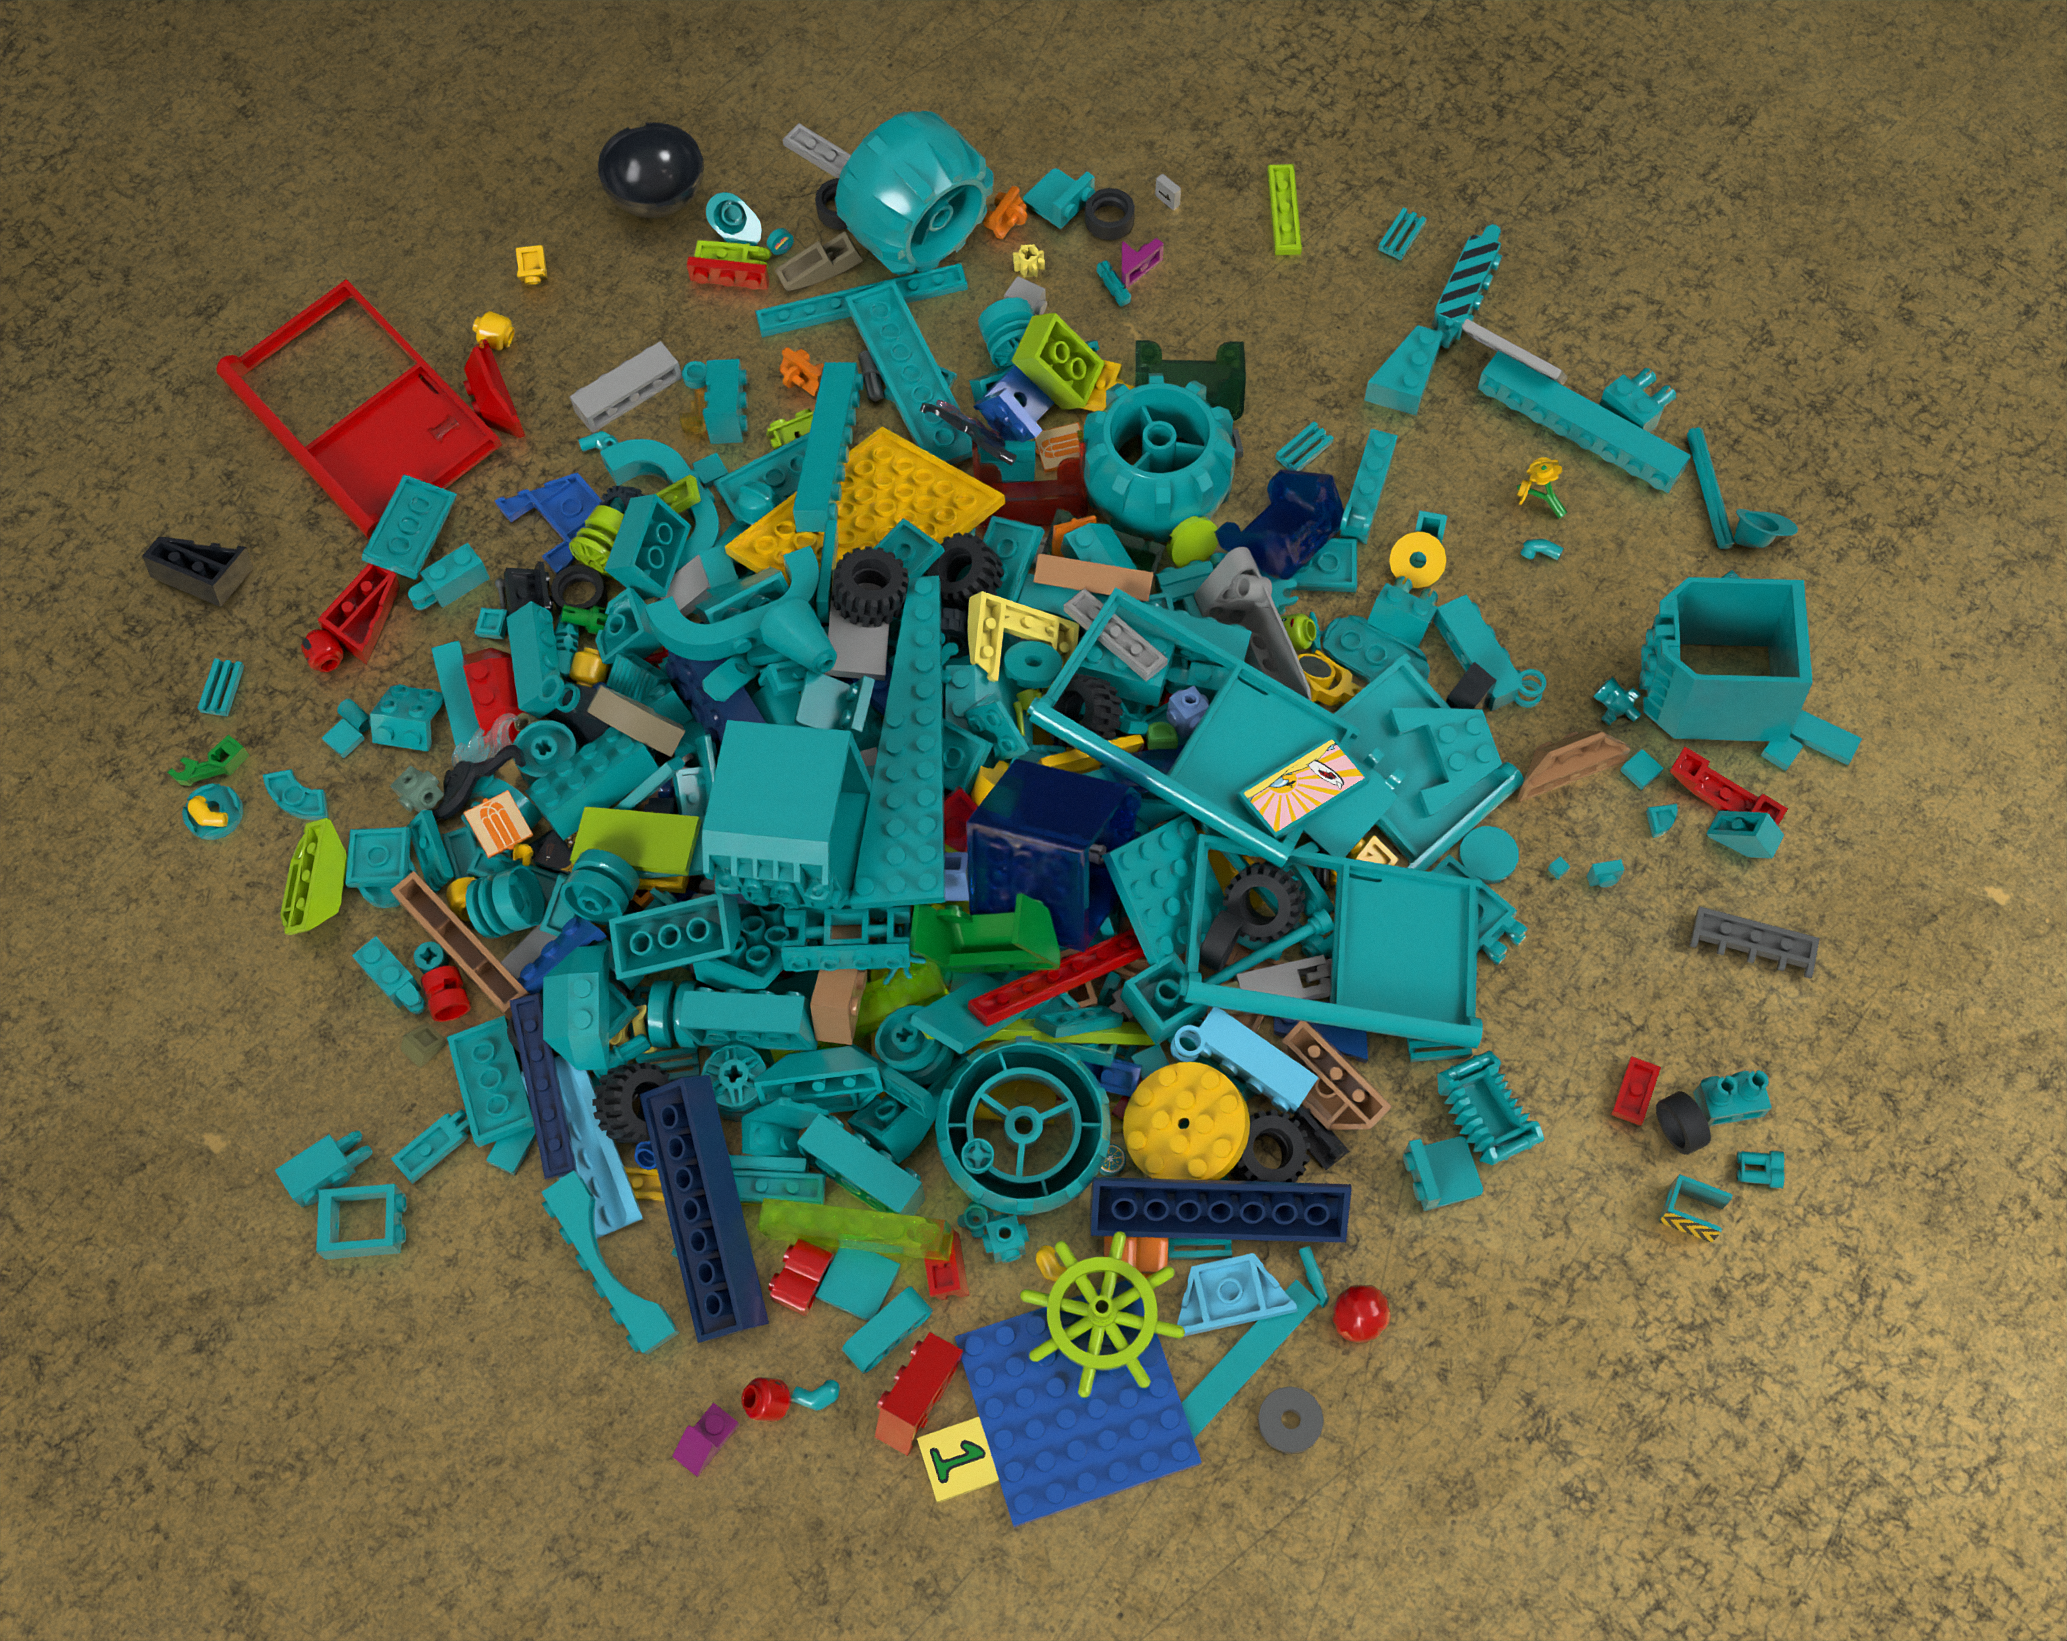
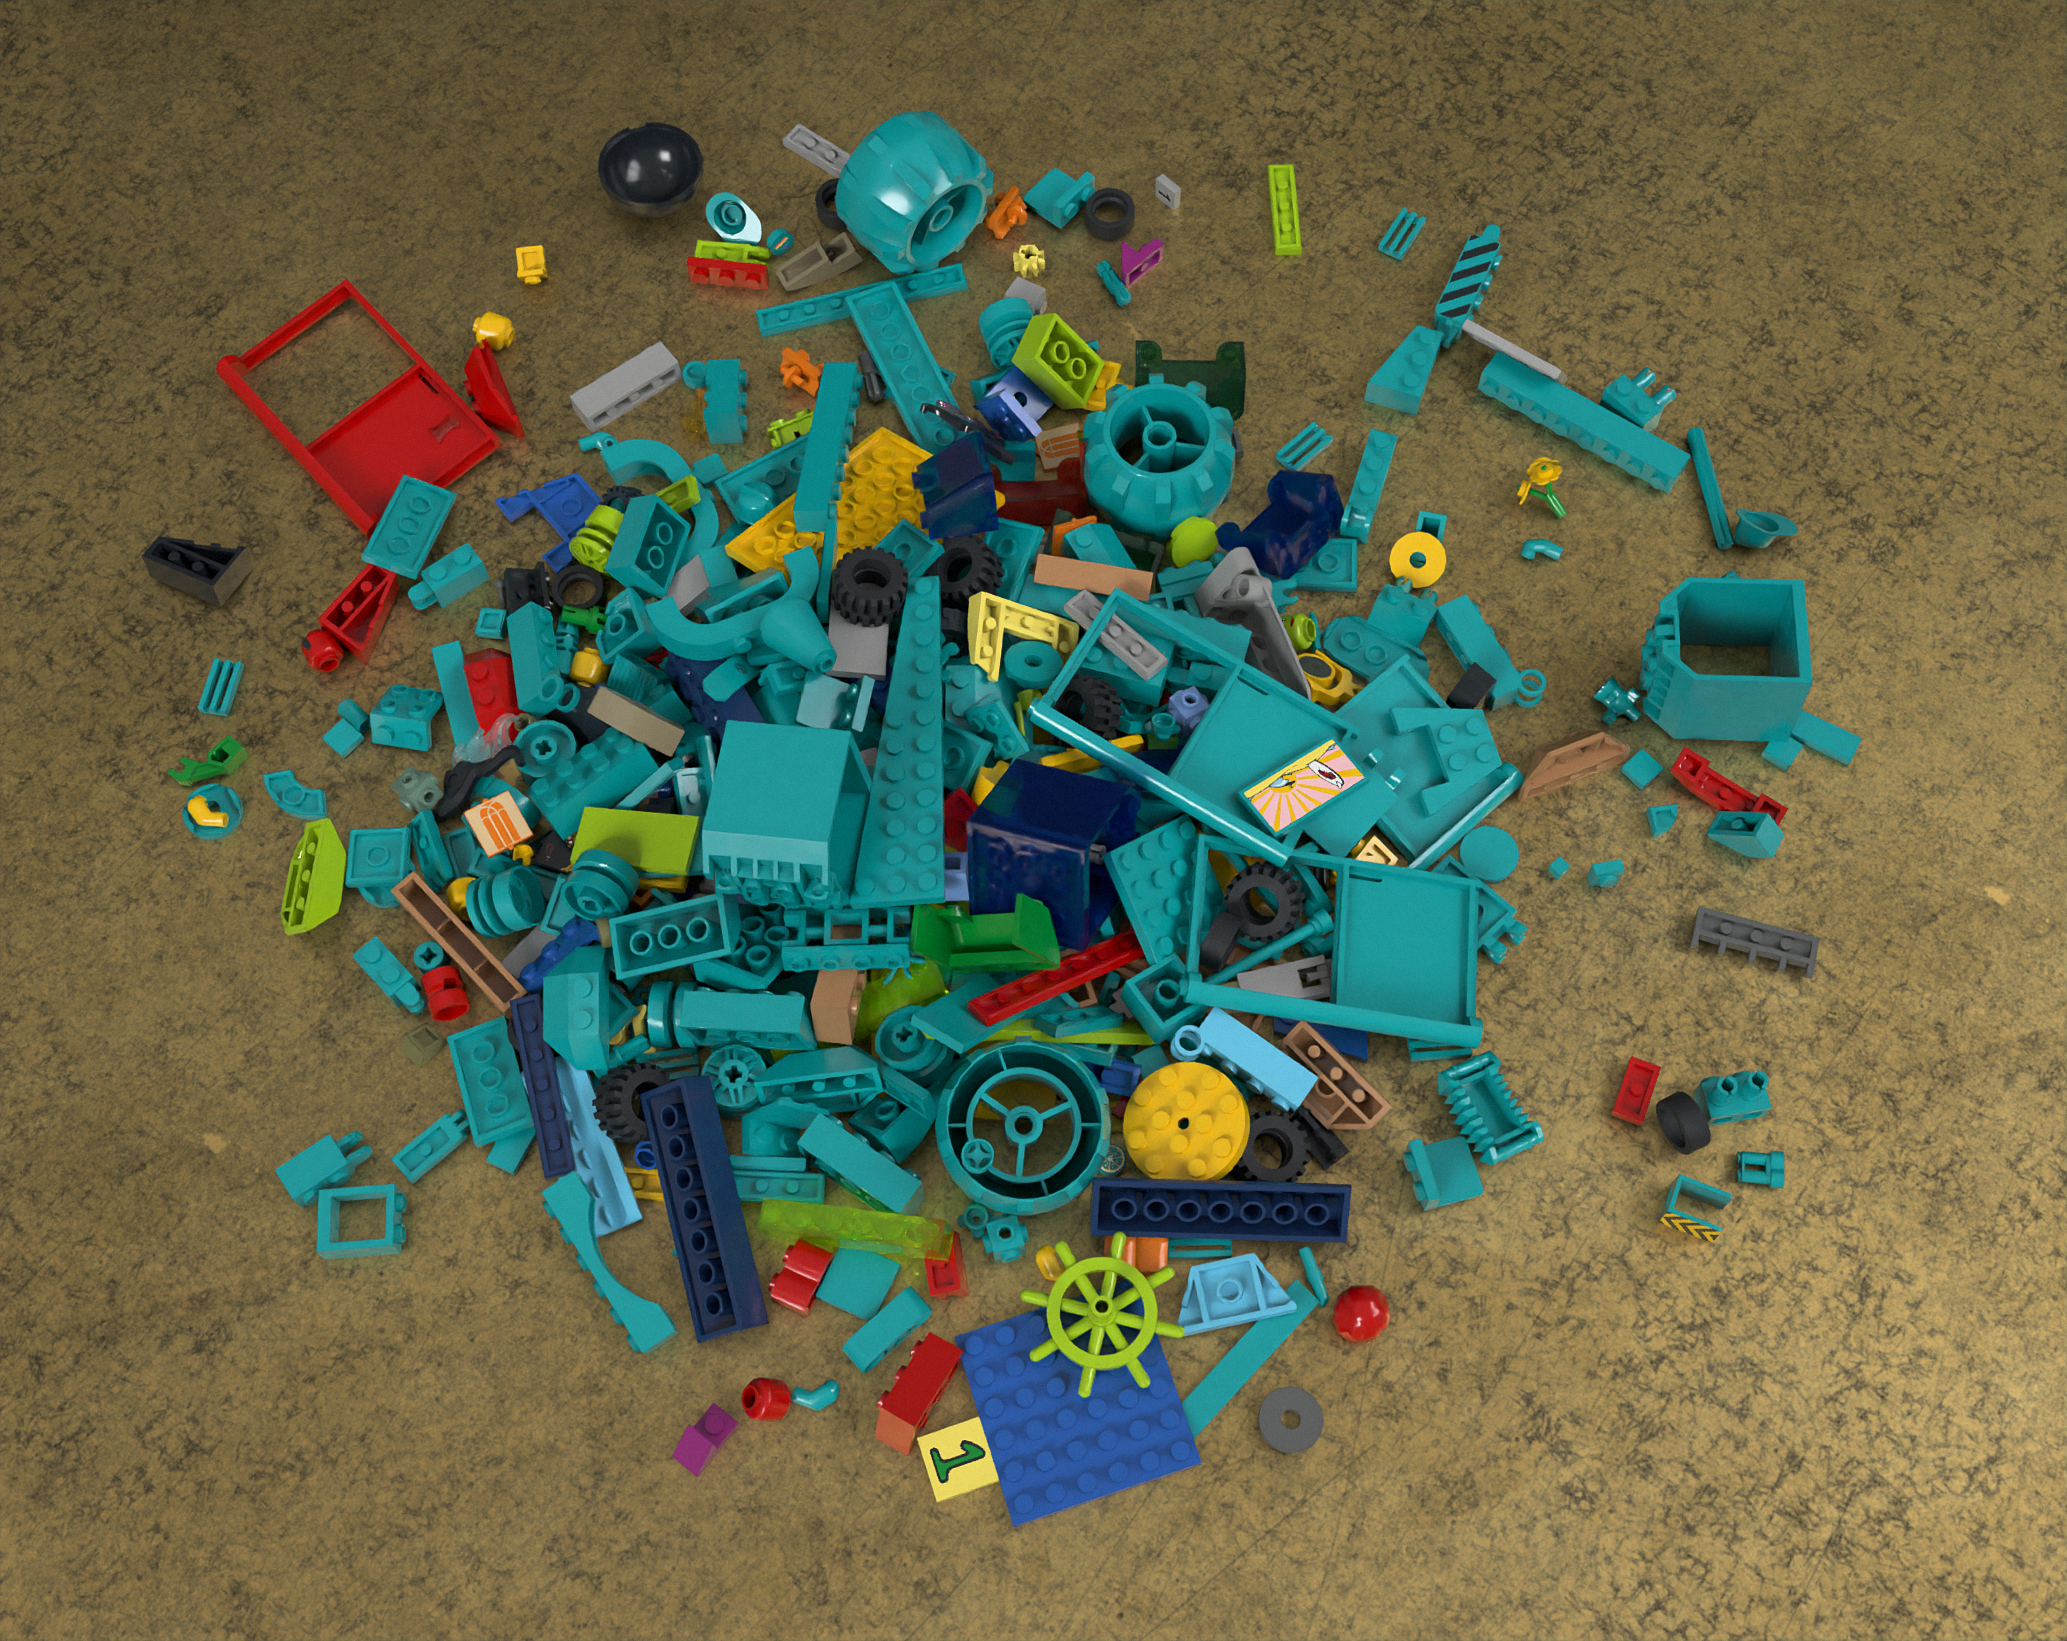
(603, 930): none -> olive tile
(957, 489): none -> clear blue windscreen
(1162, 726): none -> teal plate

